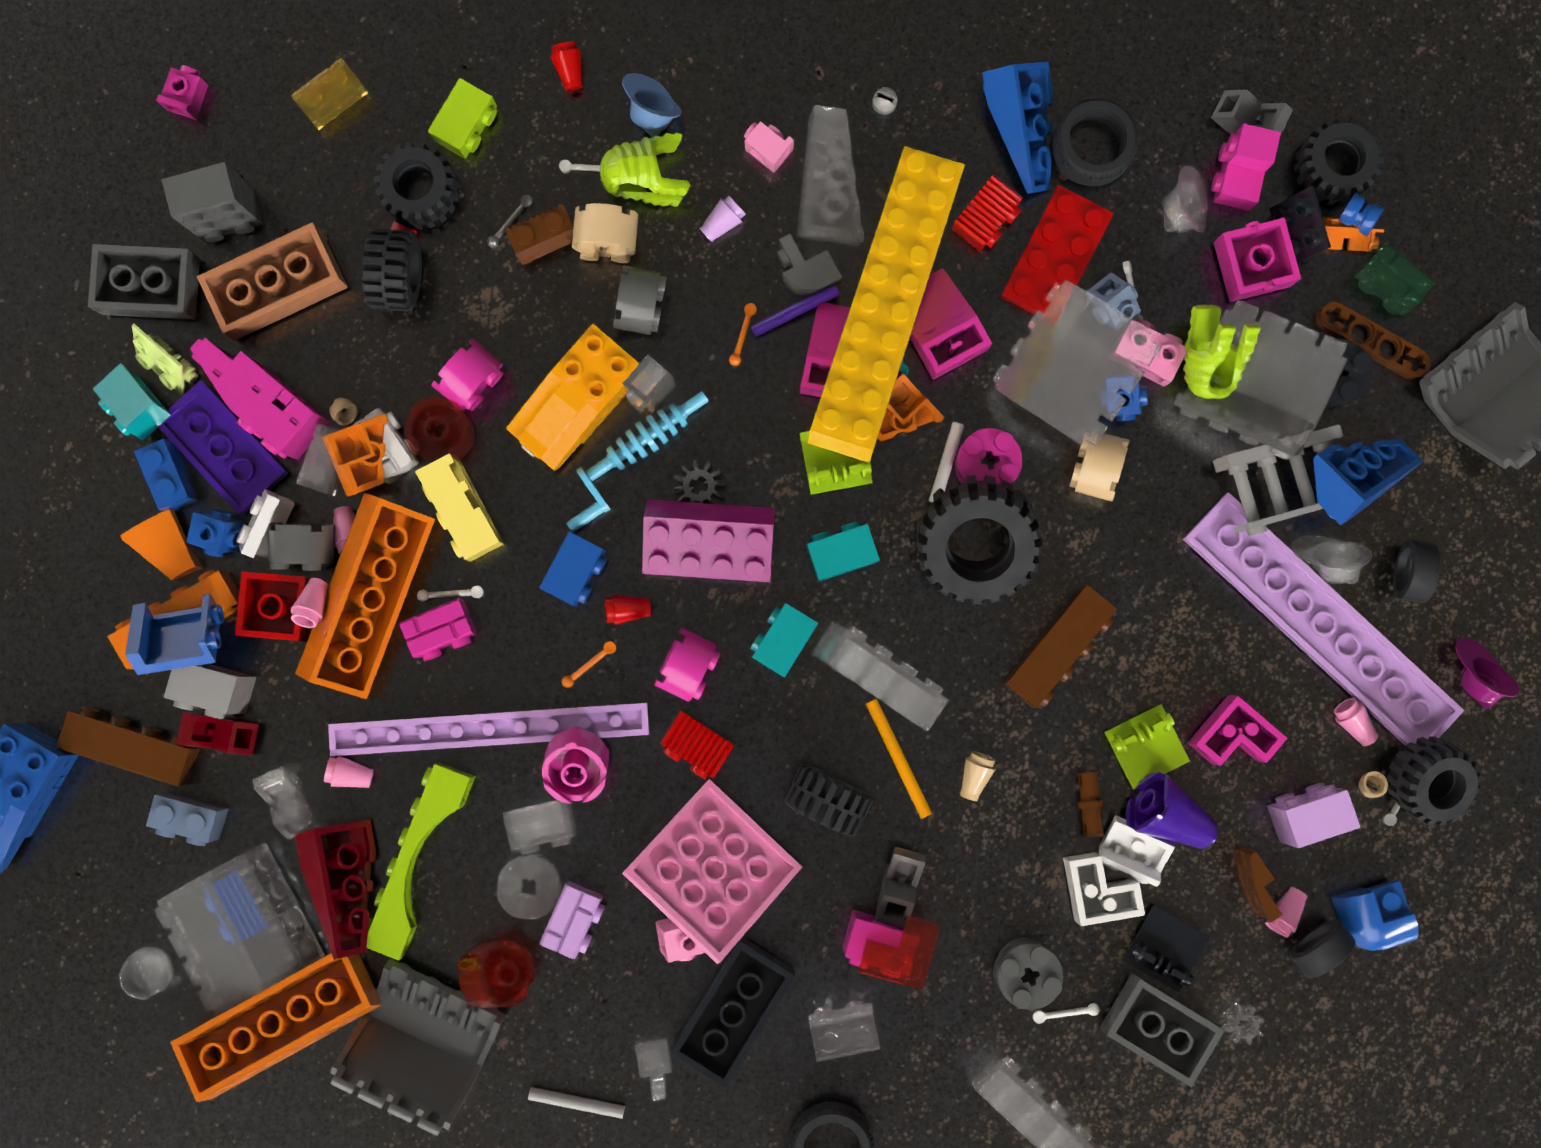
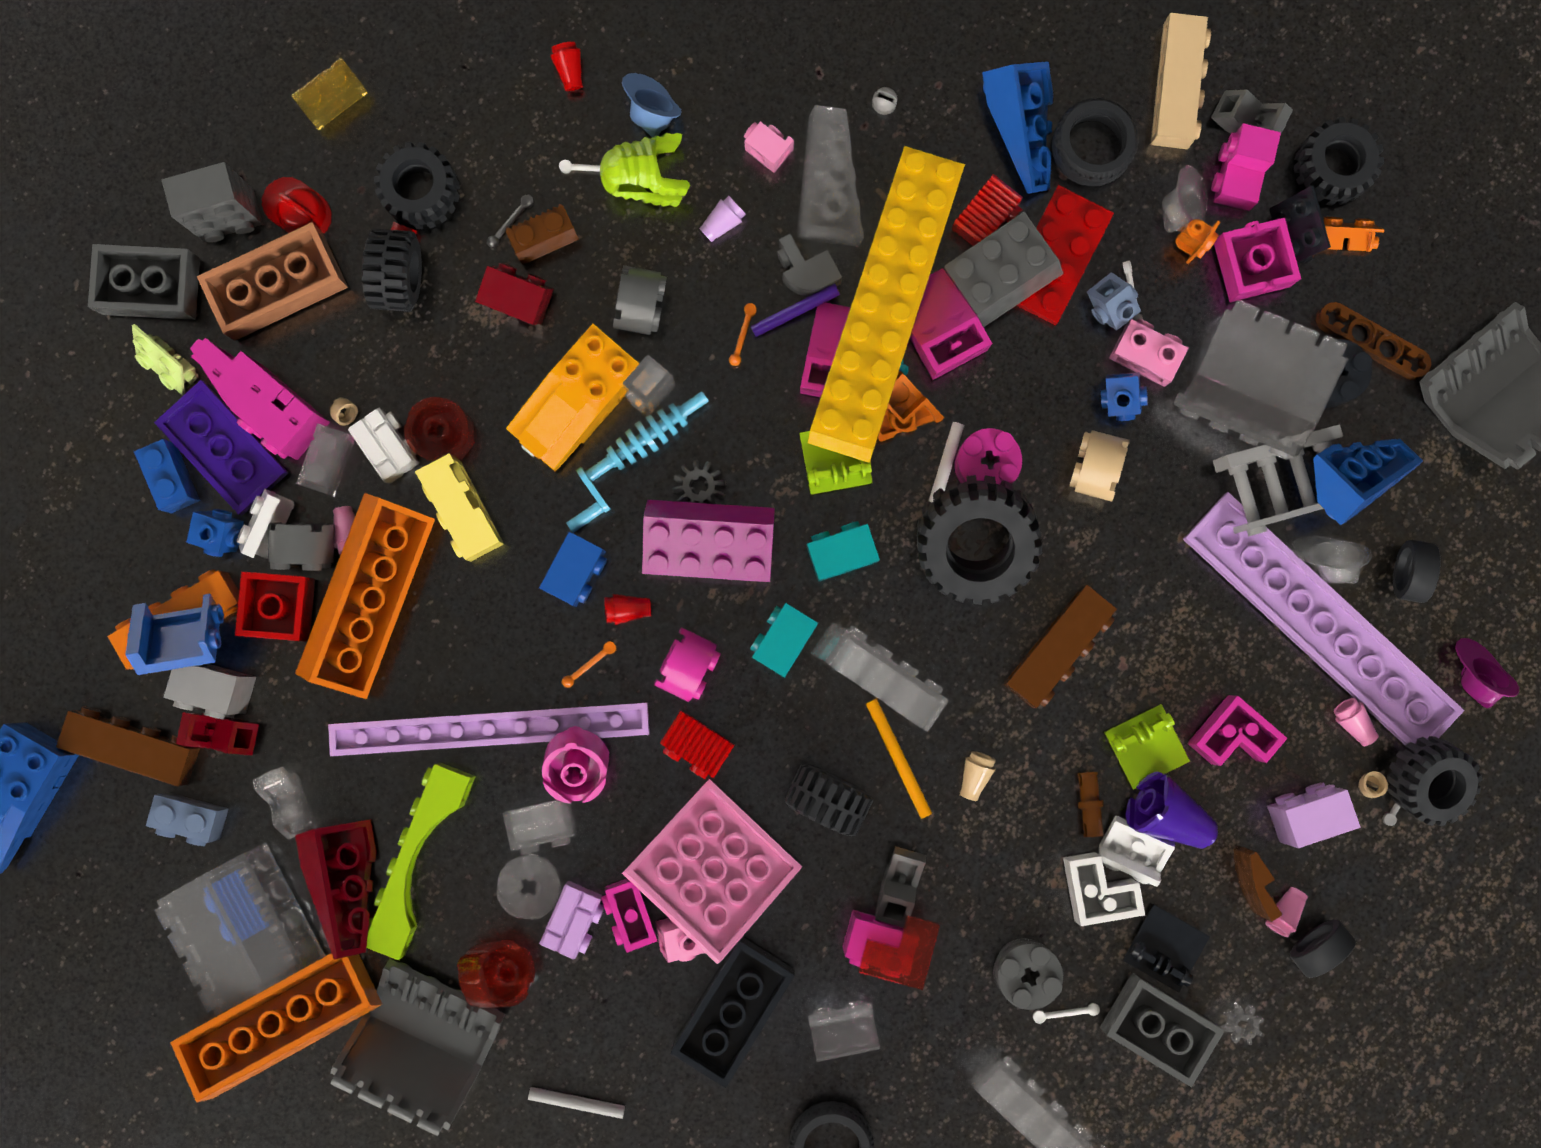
(130, 402): teal brick -> none
(146, 972): clear hair -> none
(164, 545): orange slope -> none
(189, 99): dark pink brick -> none
(294, 205): none -> red piece
(310, 604): bright pink cone -> none
(346, 773): bright pink cone -> none
(358, 454): orange slope -> none
(438, 629): dark pink brick -> none
(463, 119): lime brick -> none
(469, 375): dark pink brick -> none
(475, 591): white hinge -> none
(514, 294): none -> dark red brick
(604, 232): tan brick -> none
(631, 915): none -> dark pink brick
(654, 1061): clear plate -> none
(1004, 269): none -> dark grey brick
(1076, 363): clear hinge -> none
(1179, 81): none -> tan brick
(1197, 238): none -> orange hinge
(1211, 359): lime hair -> none
(1361, 214): blue wheel -> none
(1377, 916): blue brick -> none
(1393, 280): clear green brick -> none

